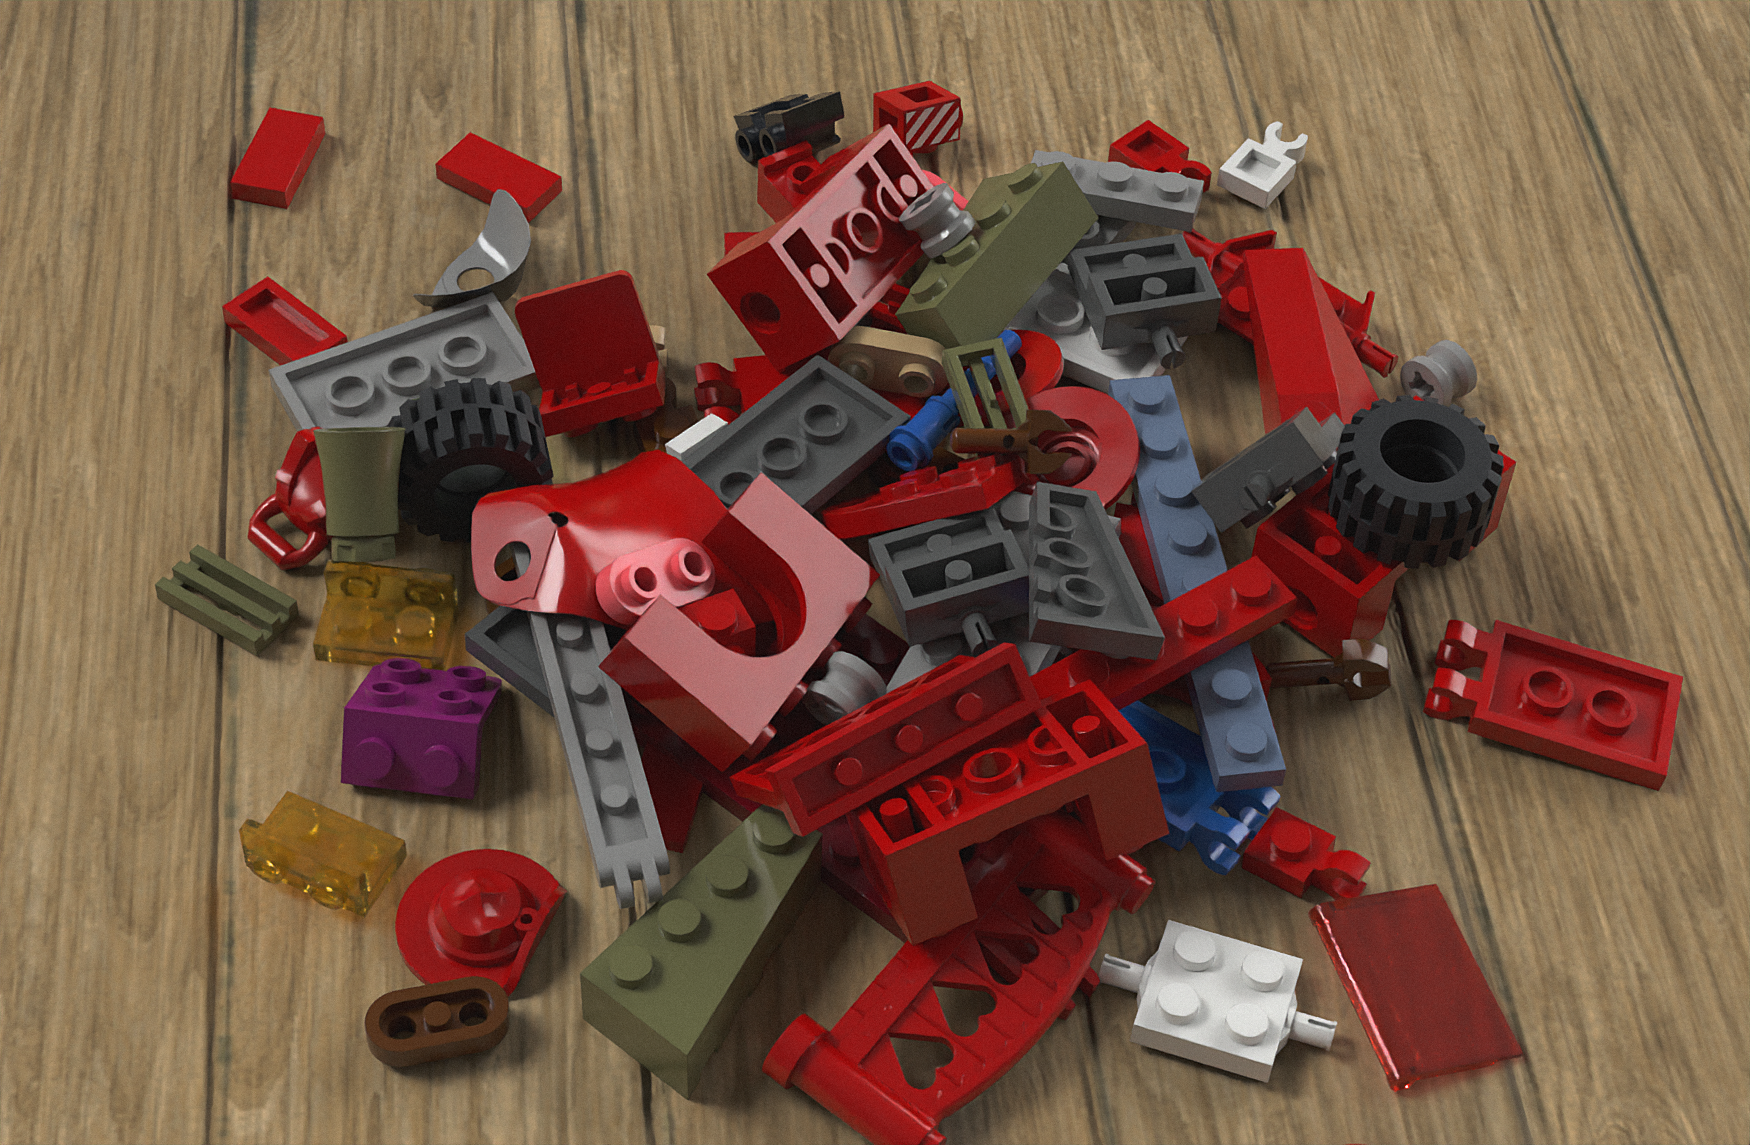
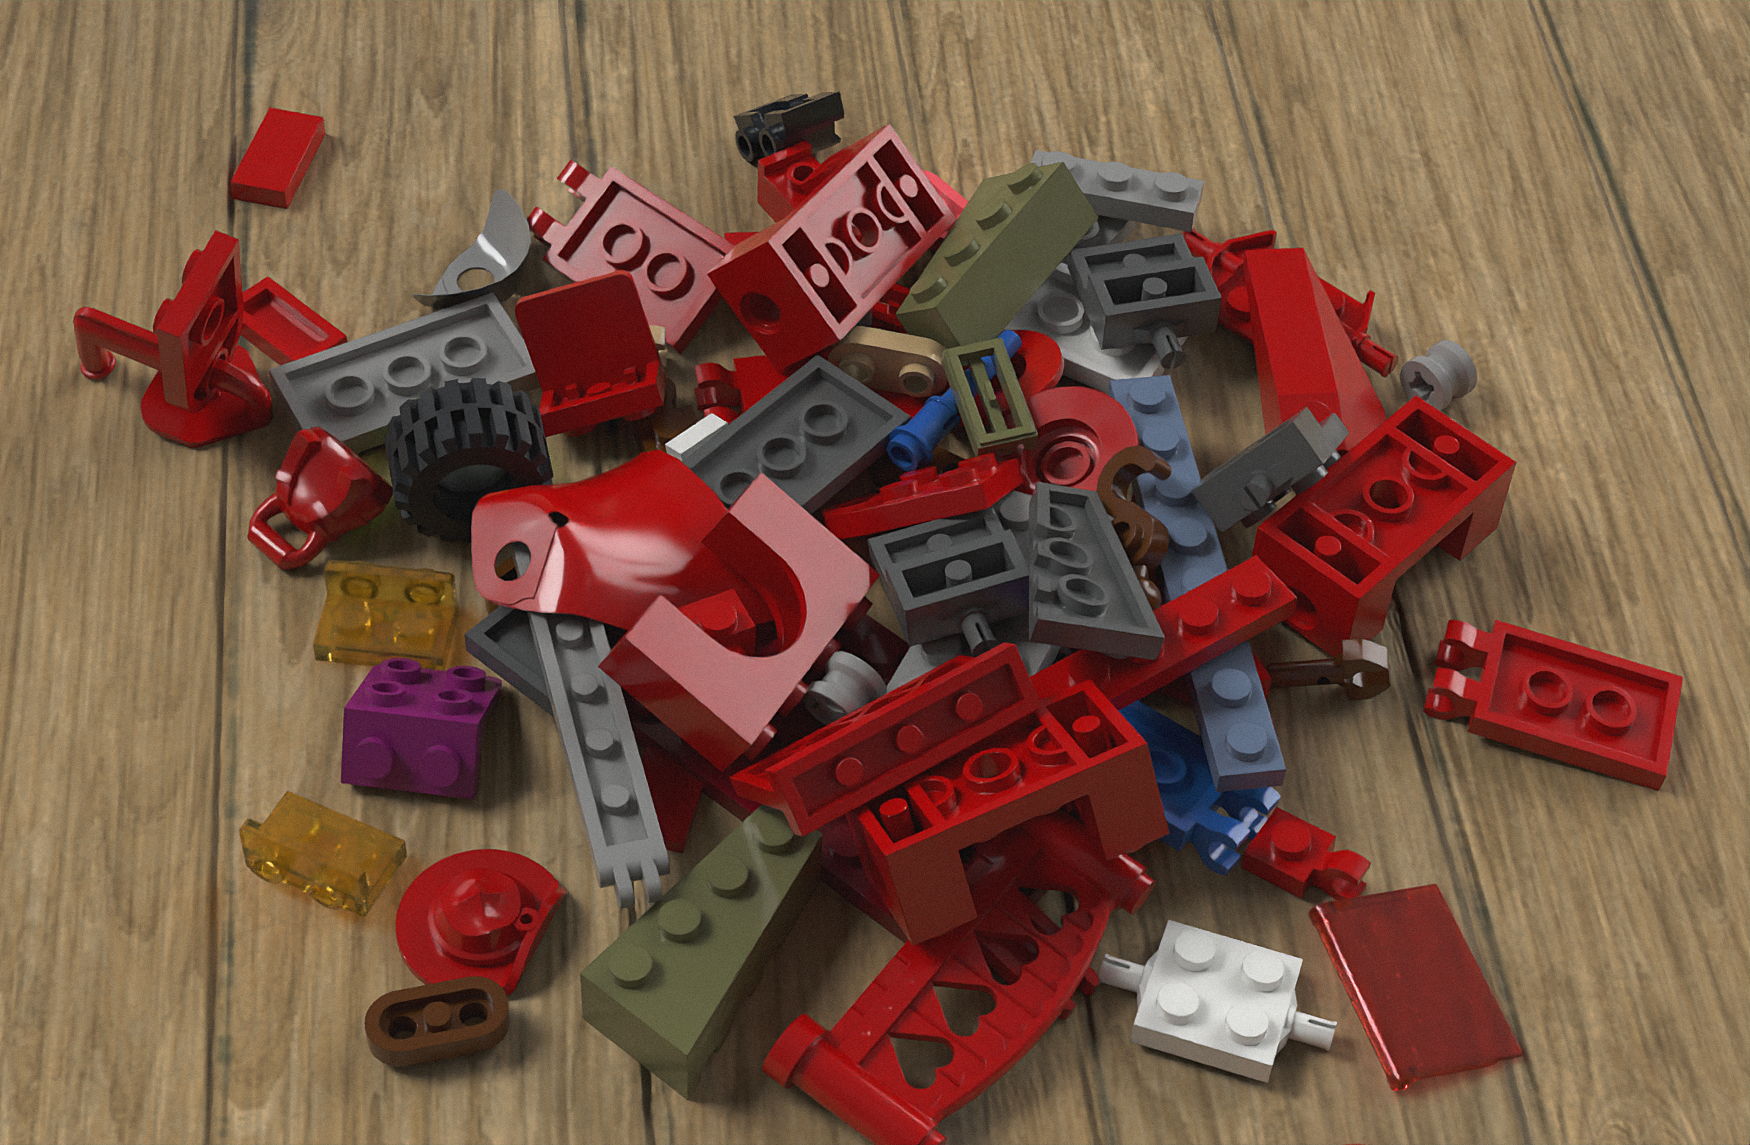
(203, 378): none -> red plate
(235, 592): olive tile -> none
(361, 490): olive plant -> none
(484, 167): red tile -> none
(637, 233): none -> tile
(672, 568): coral plate -> none
(920, 115): red brick -> none
(937, 220): light grey wheel -> none
(1015, 441): reddish brown bar -> none
(1139, 532): none -> reddish brown piece
(1157, 151): red plate -> none
(1263, 170): white plate -> none
(1415, 481): black tyre -> none

